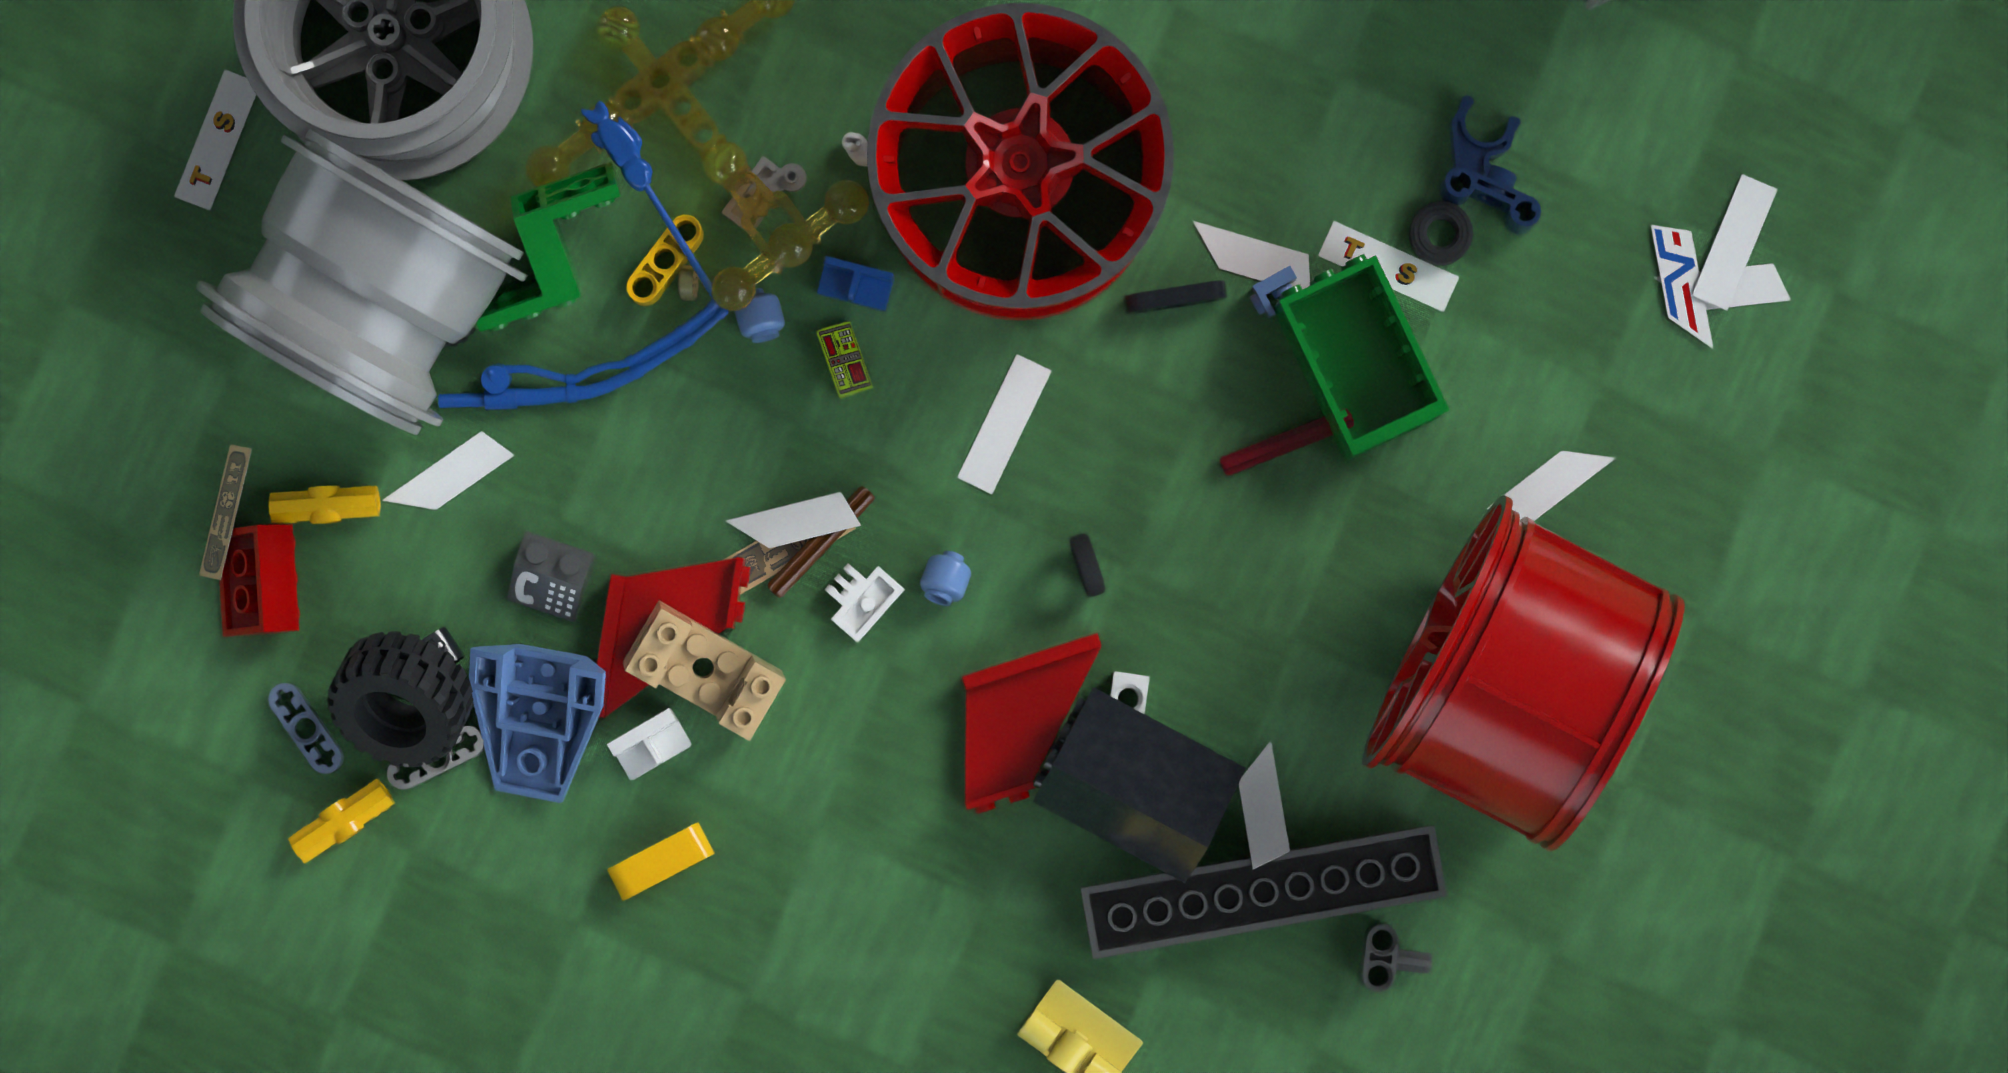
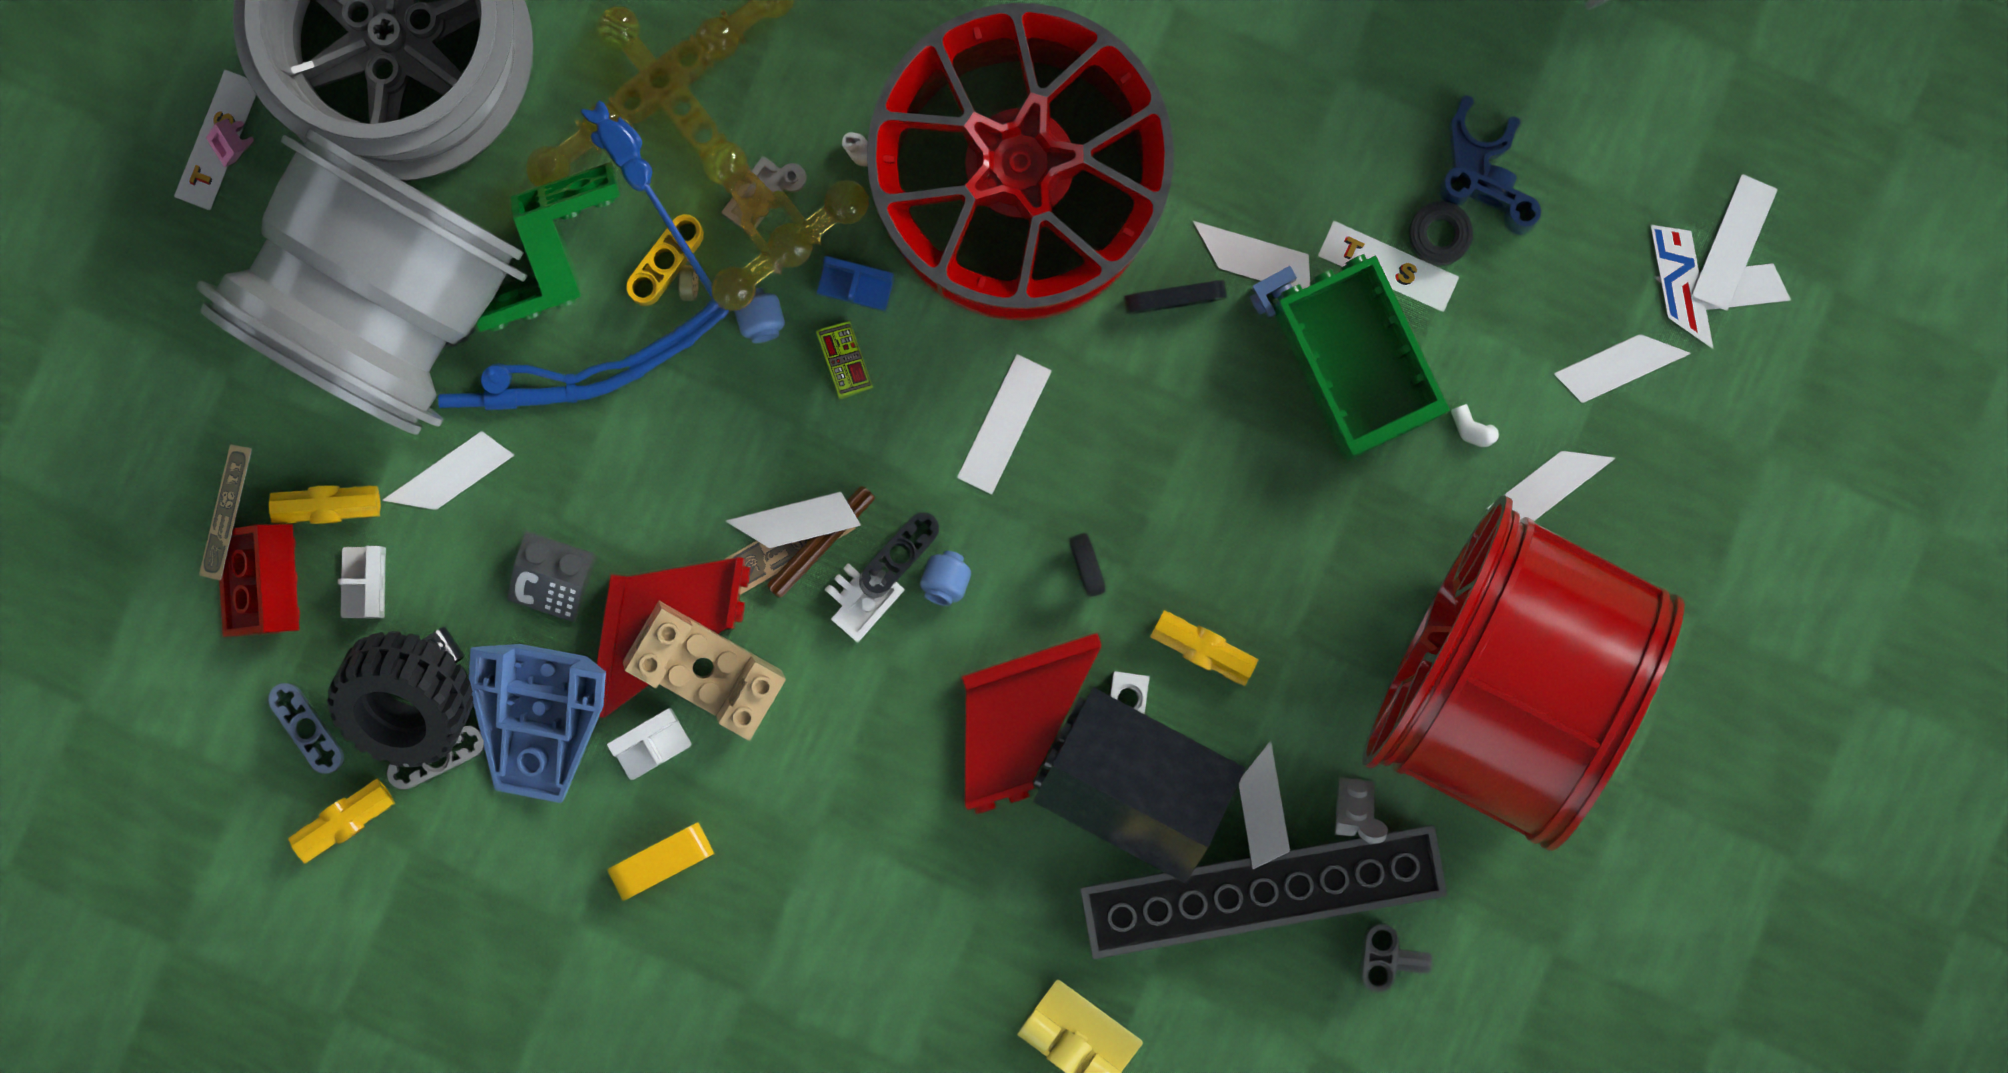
(226, 141): none -> bright pink tile
(363, 582): none -> white panel
(908, 531): none -> black beam
(1204, 648): none -> yellow piece
(1279, 445): dark red axle -> none
(1356, 811): none -> light grey hinge
(1472, 431): none -> white arm
(1617, 366): none -> white sticker

